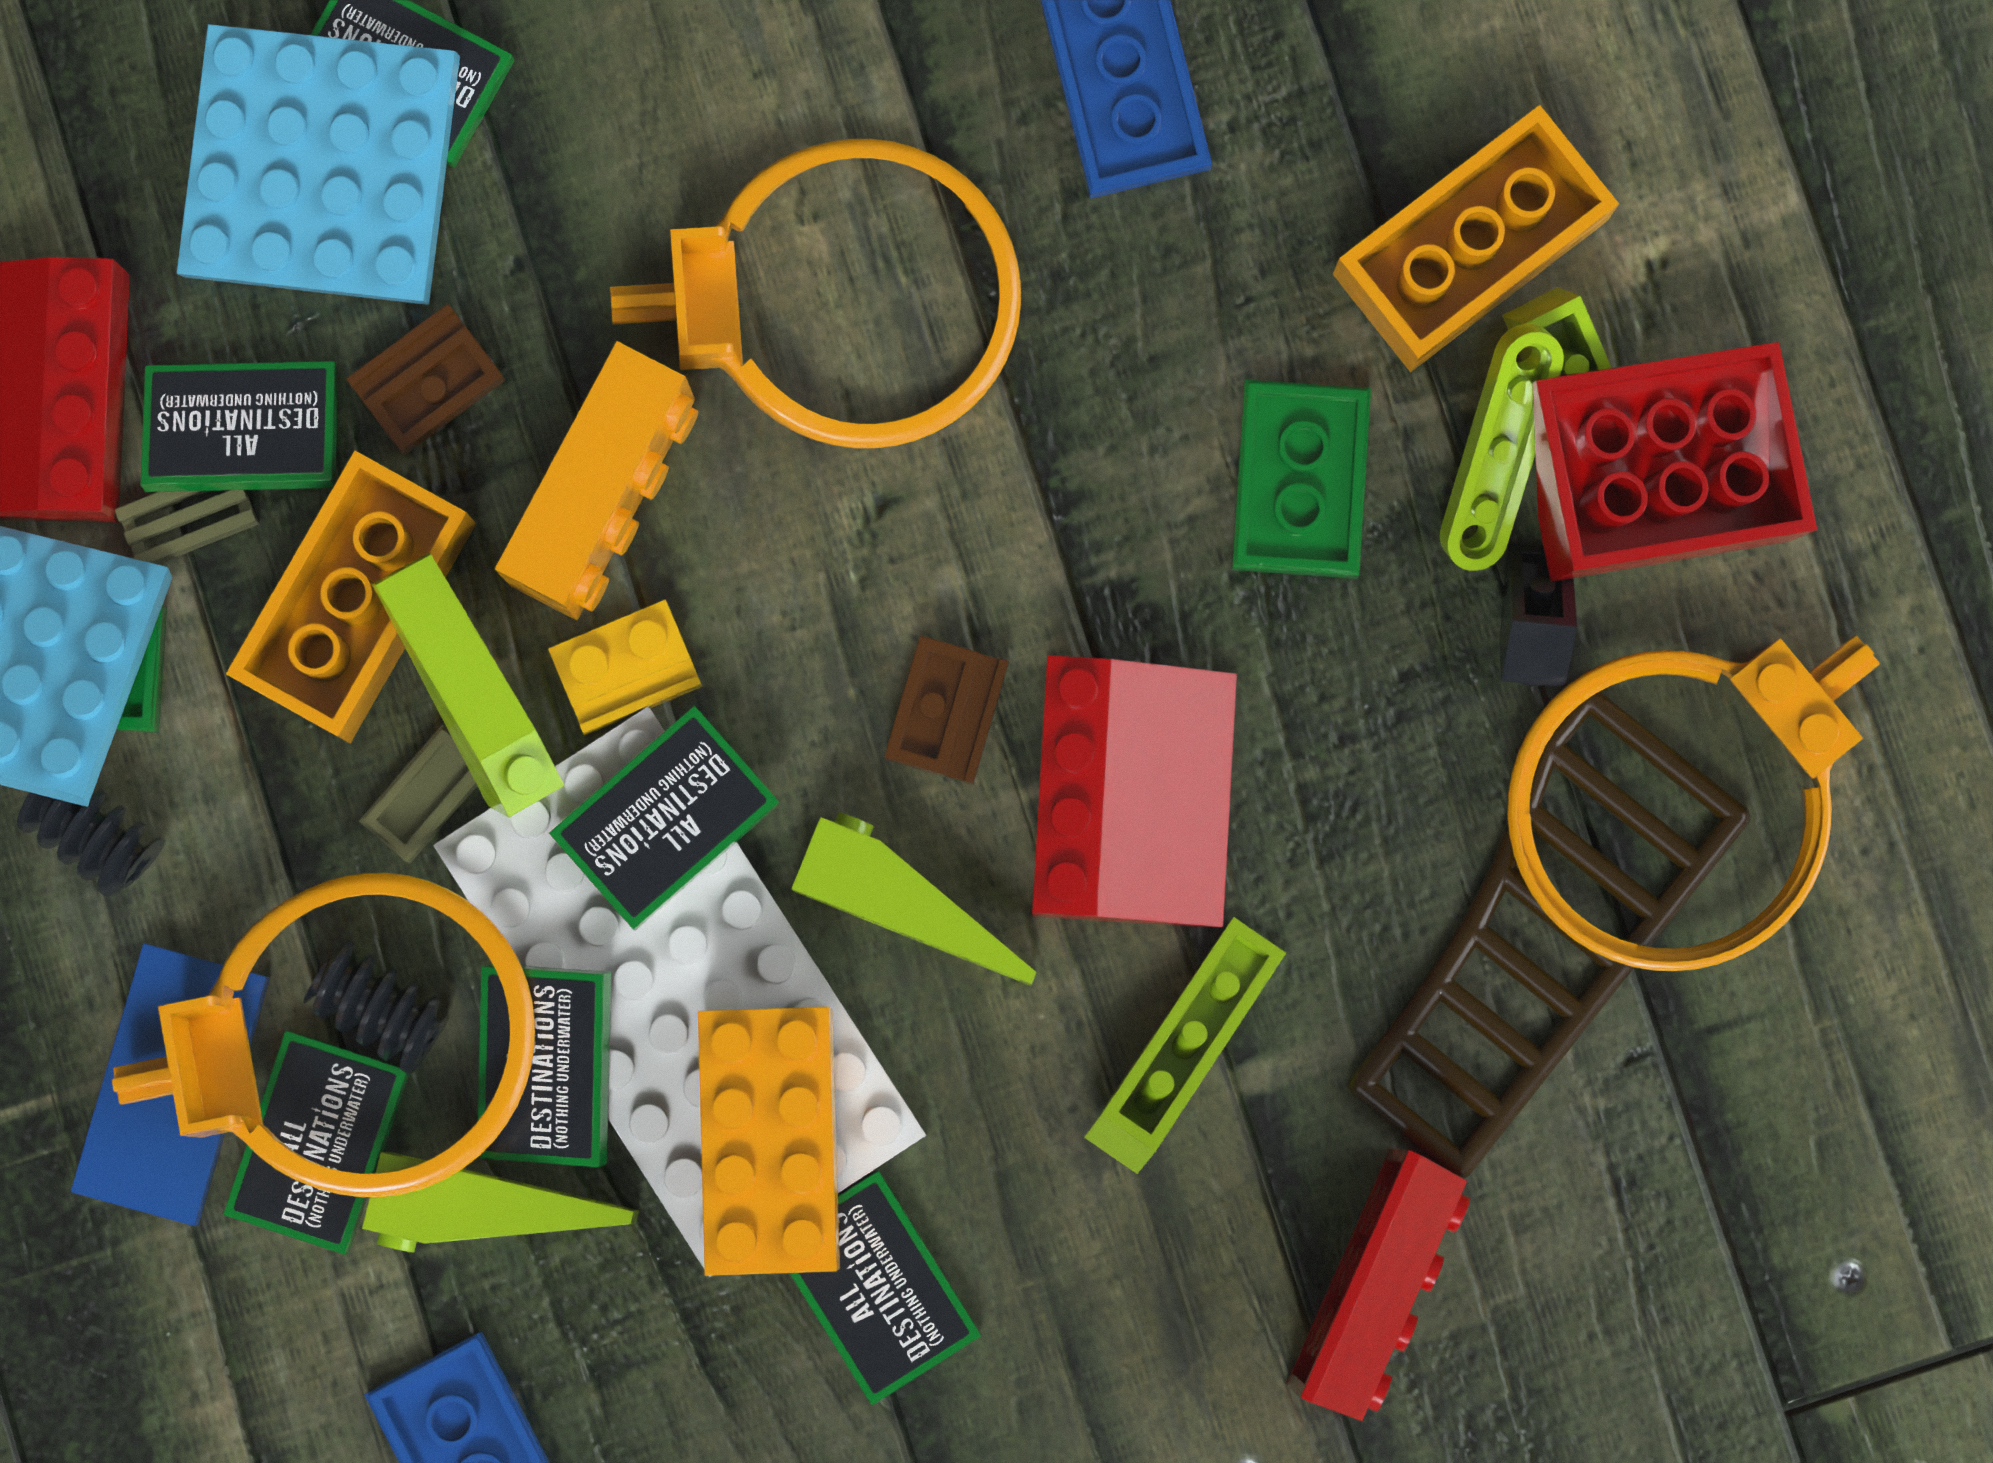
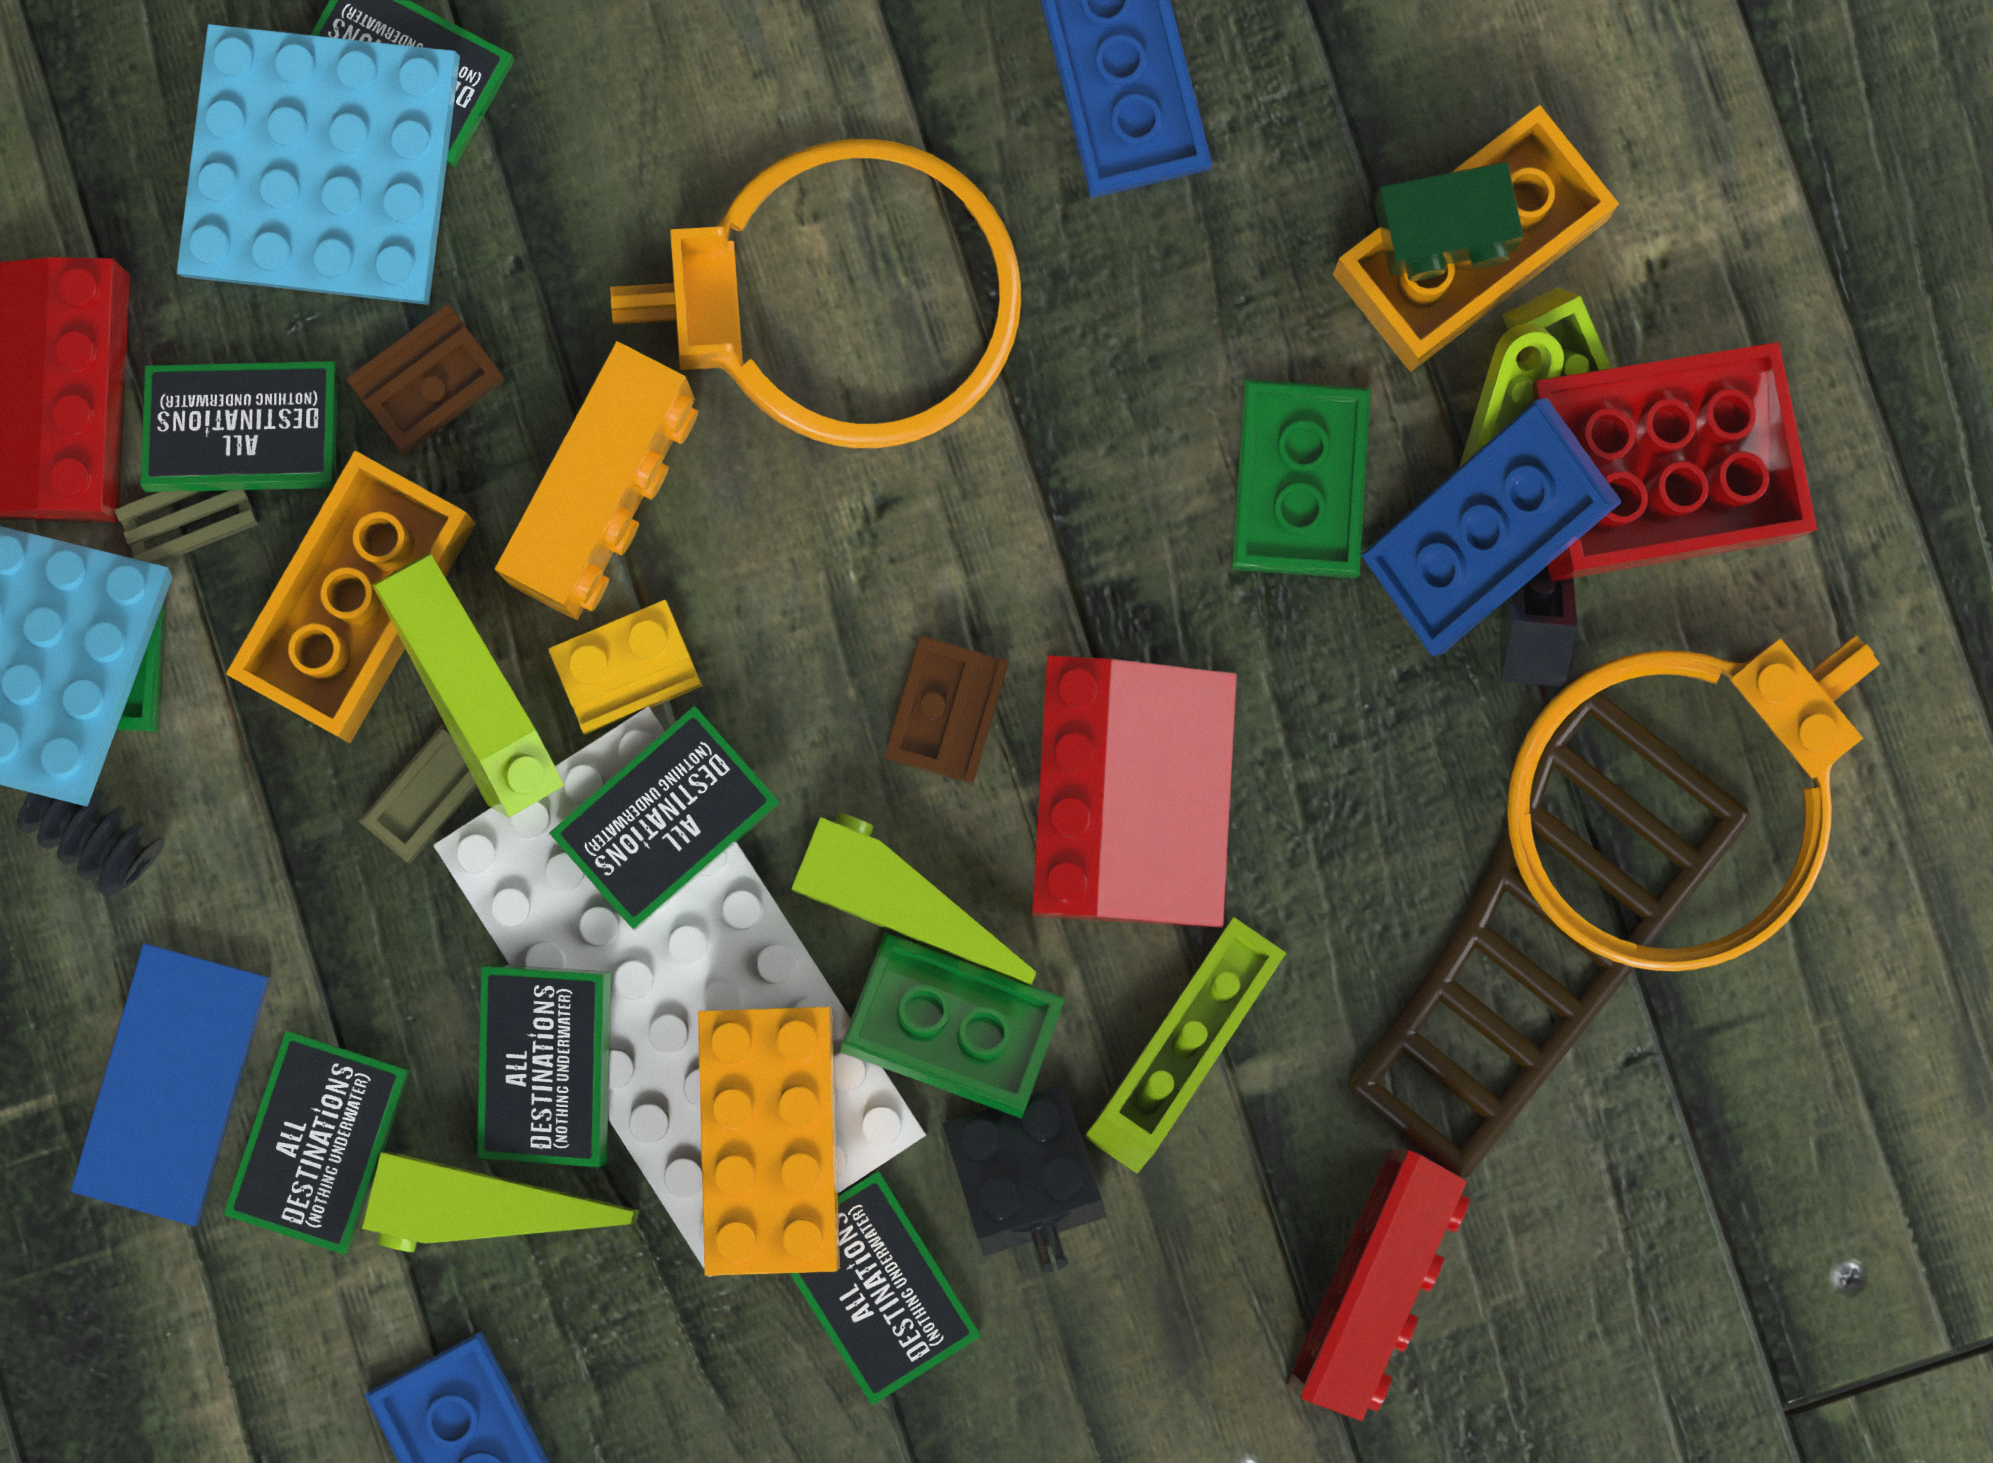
(212, 1064): light orange brick -> none
(376, 1008): black piece -> none
(952, 1025): none -> green tile
(1025, 1175): none -> black plate
(1449, 221): none -> dark green brick
(1490, 527): none -> blue tile

